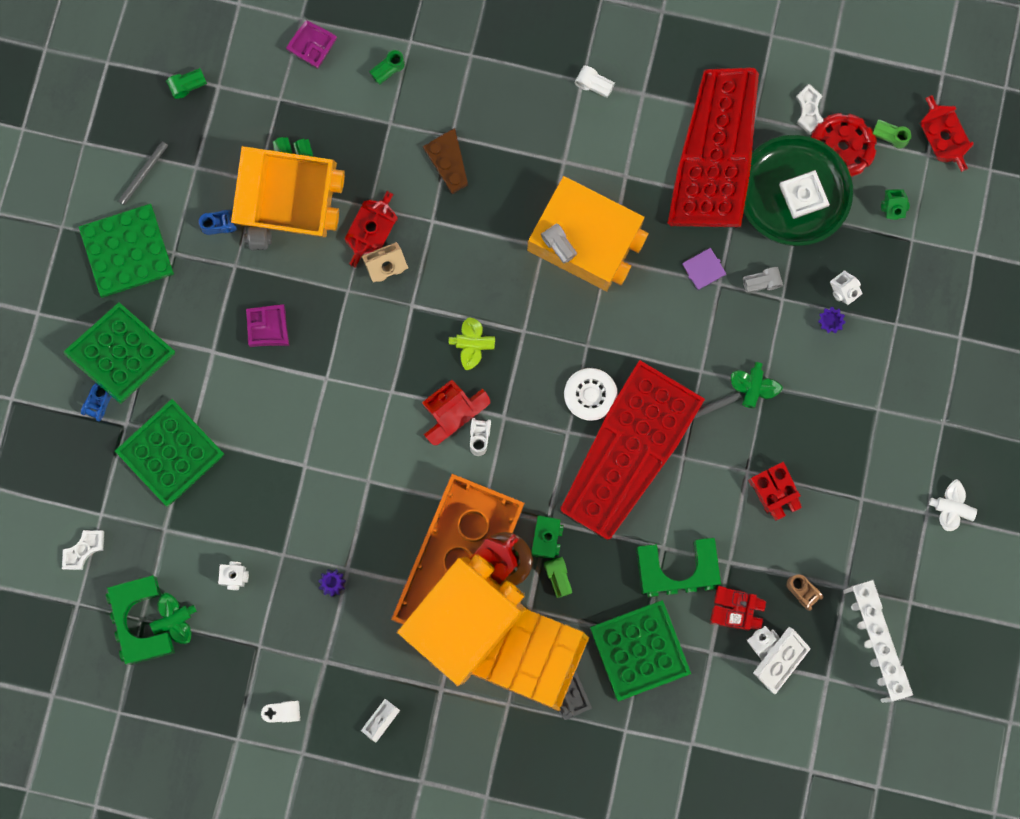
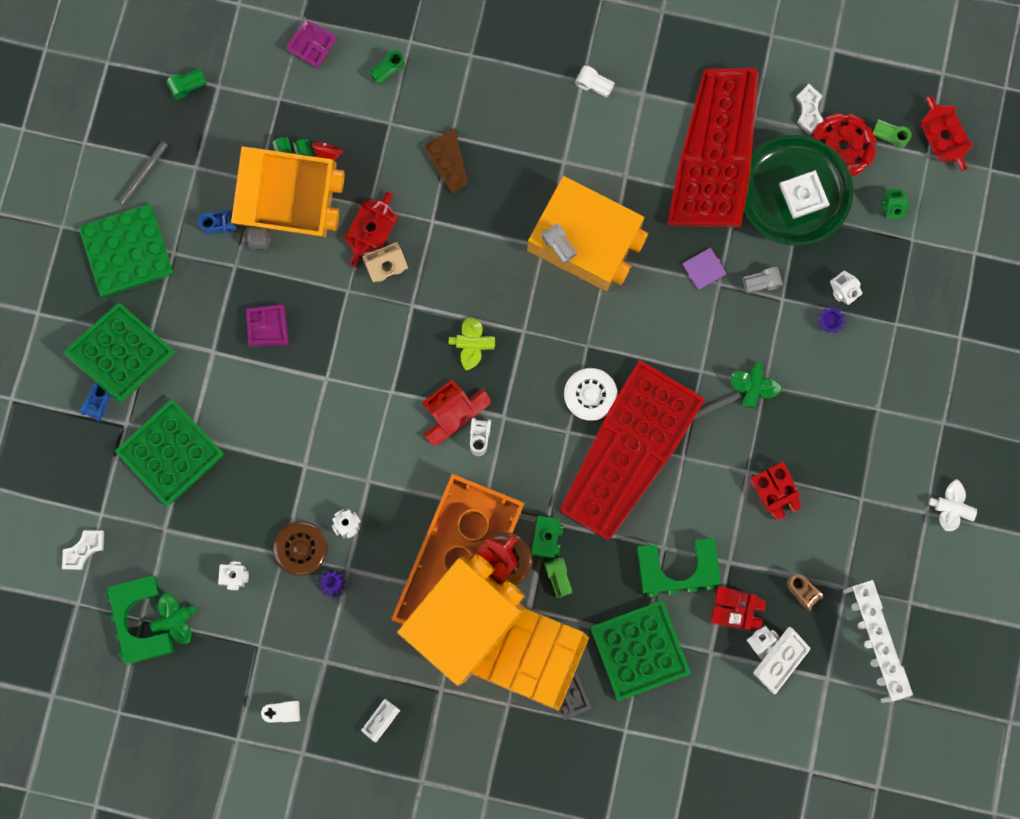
(300, 548): none -> reddish brown wheel
(326, 151): none -> red hat
(349, 530): none -> white brick

